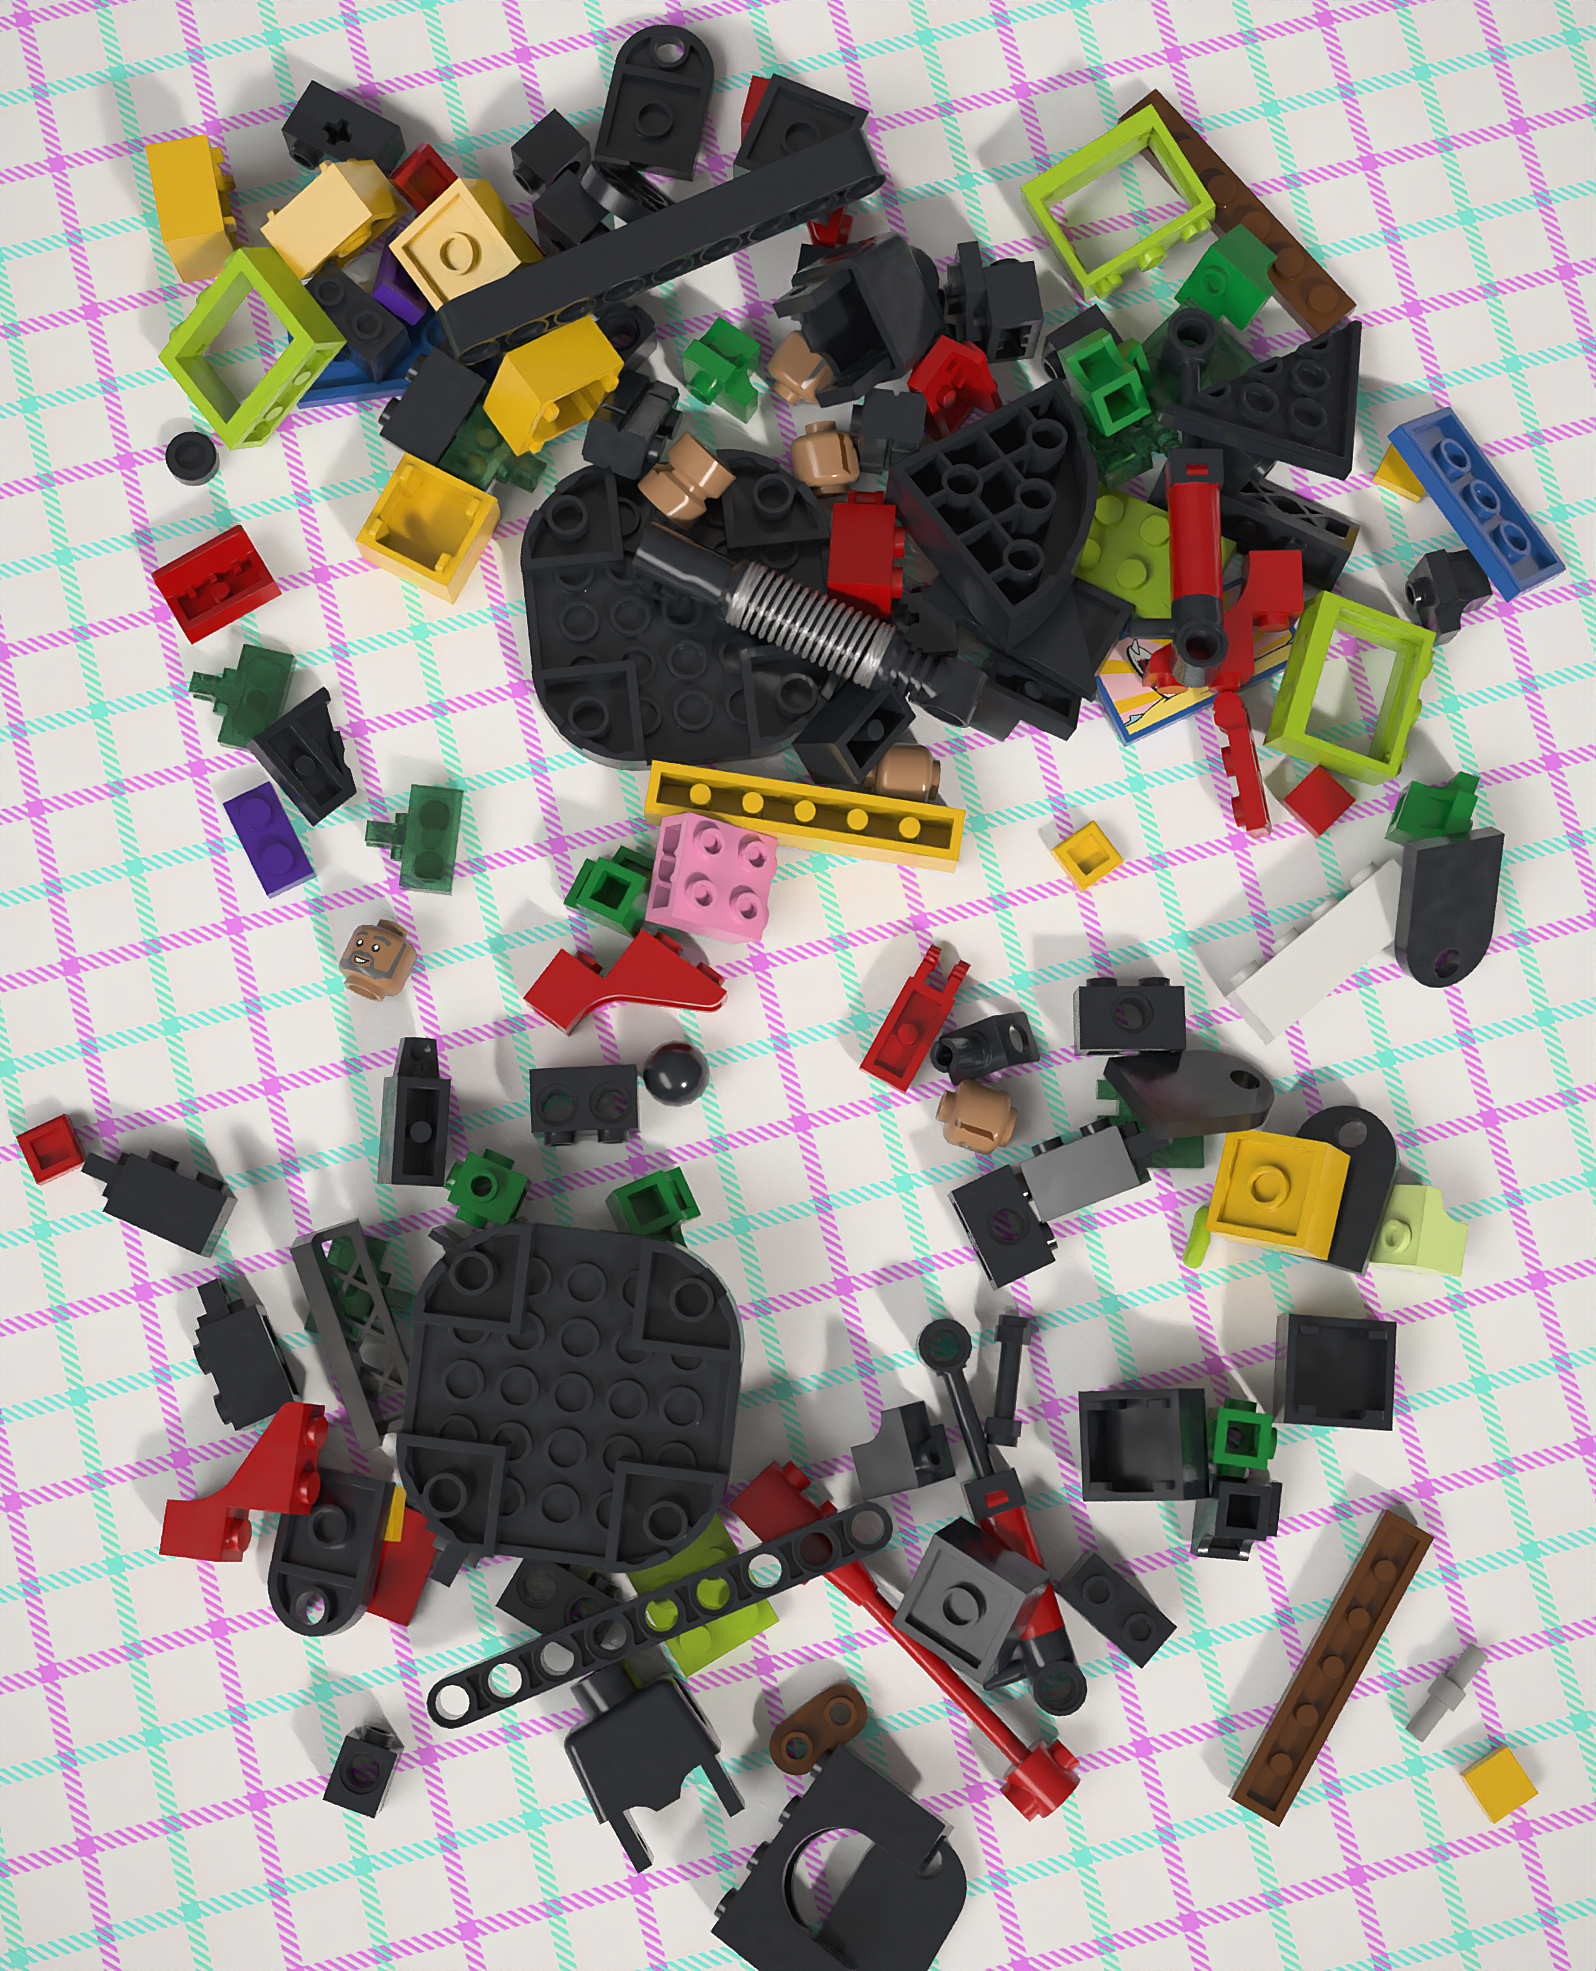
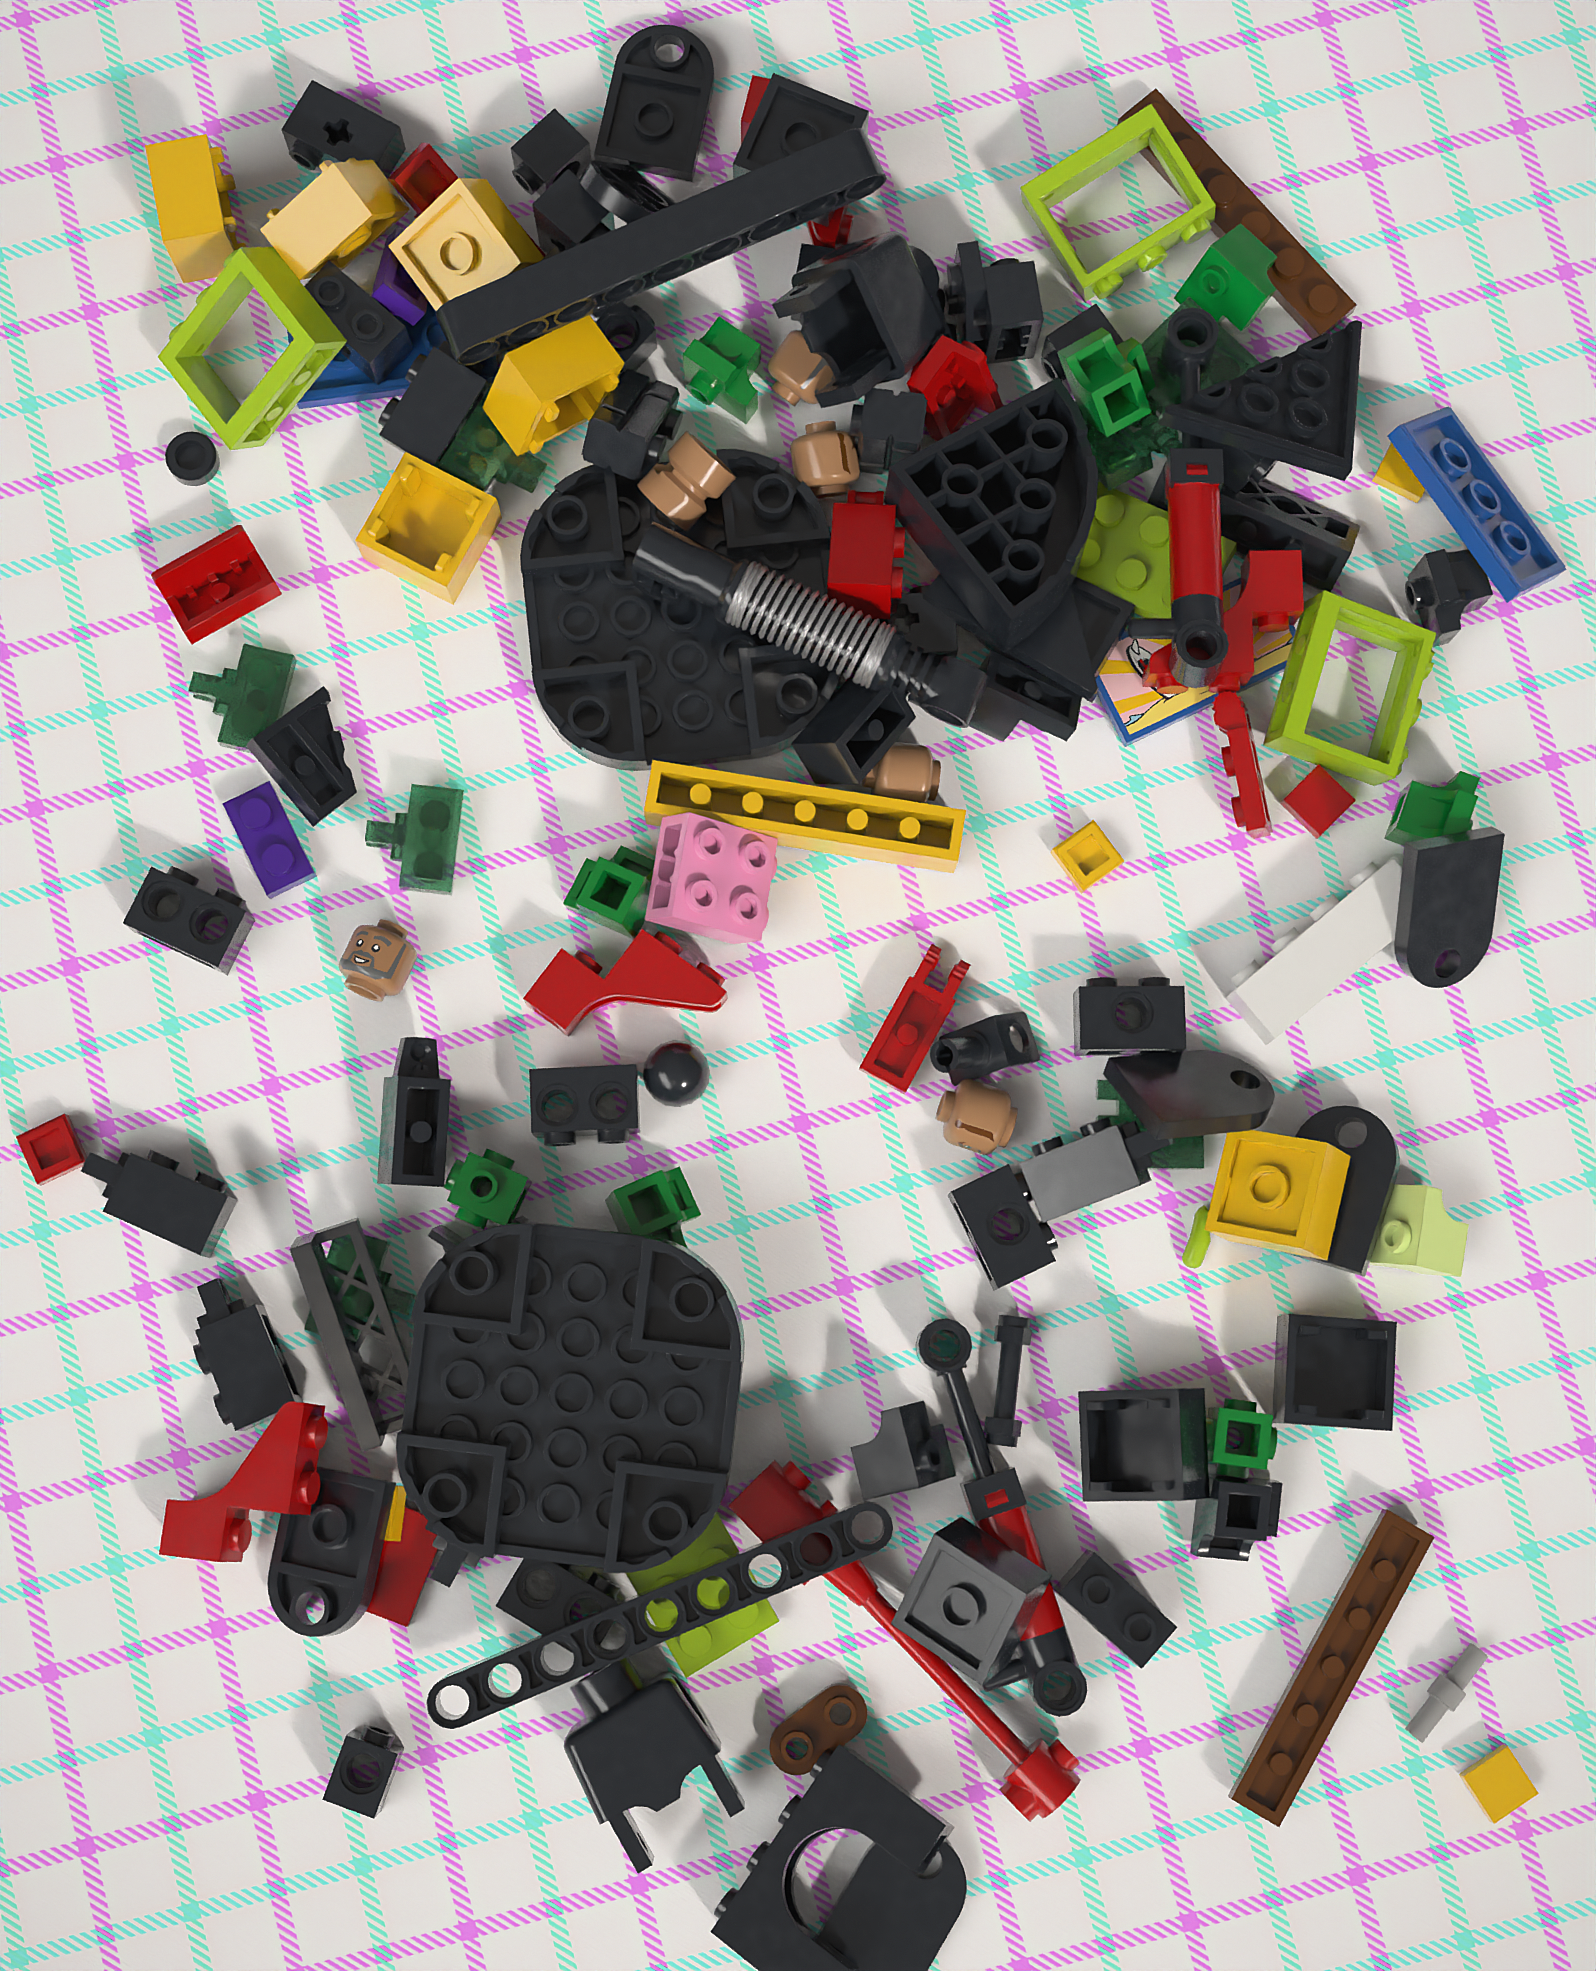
(185, 929): none -> black brick

